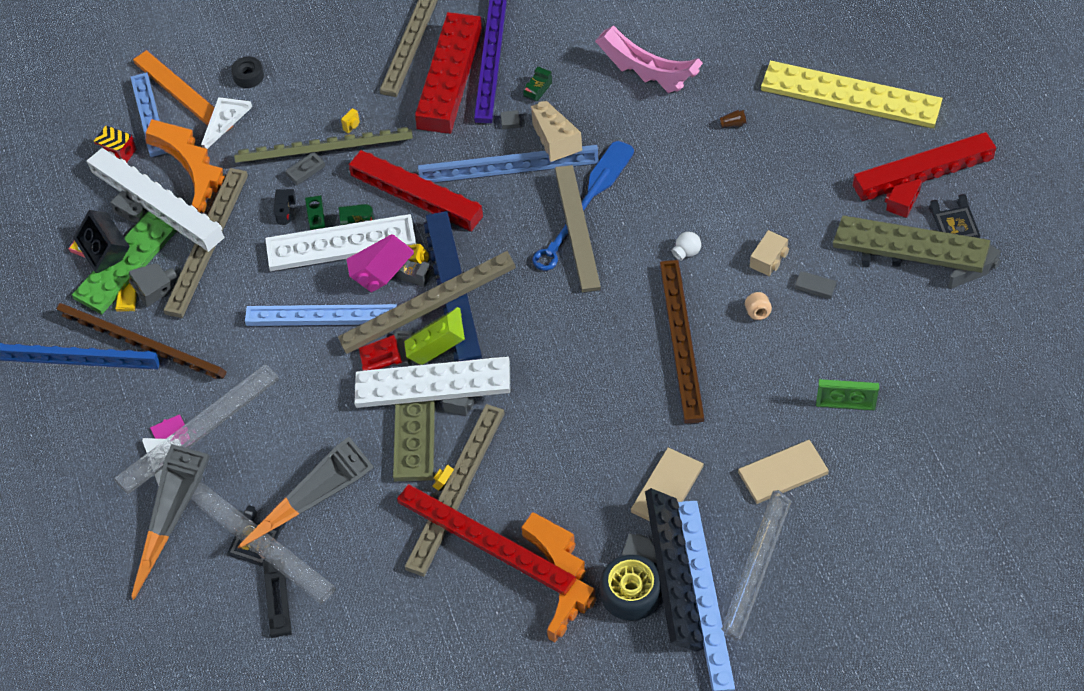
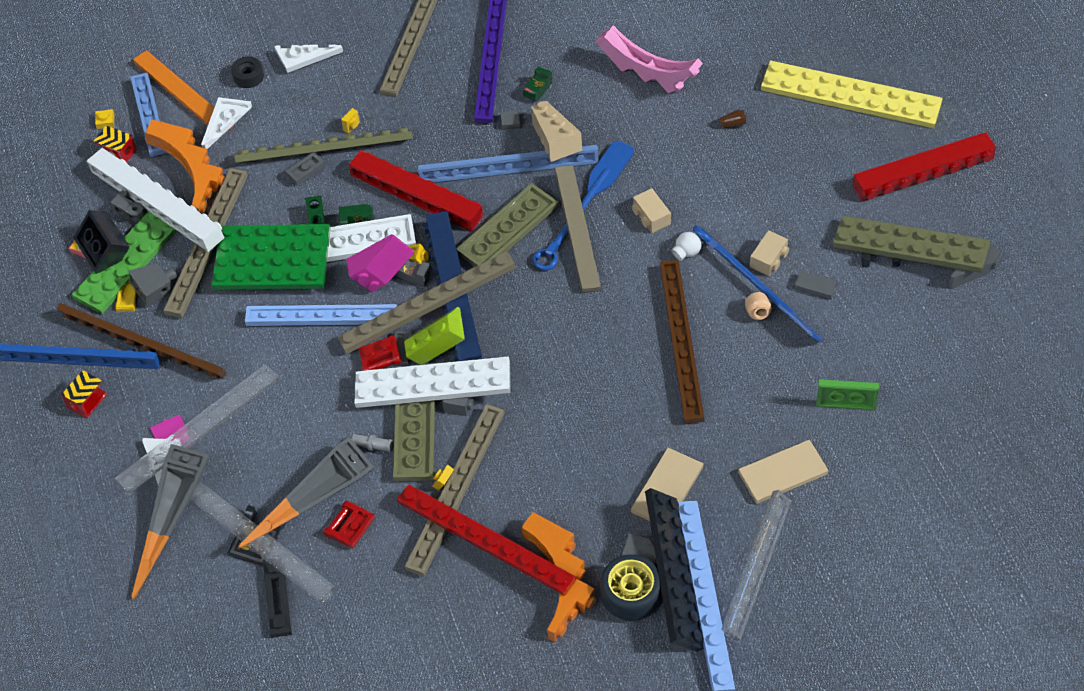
(83, 394): none -> piece
(104, 118): none -> yellow plate
(272, 257): none -> green plate
(283, 200): black leg -> none
(301, 56): none -> white wing
(354, 526): none -> red plate
(372, 442): none -> light grey pin
(448, 73): red brick -> none
(508, 226): none -> olive plate
(651, 210): none -> tan brick
(755, 281): none -> blue piece
(903, 198): red slope -> none
(956, 220): black flag -> none

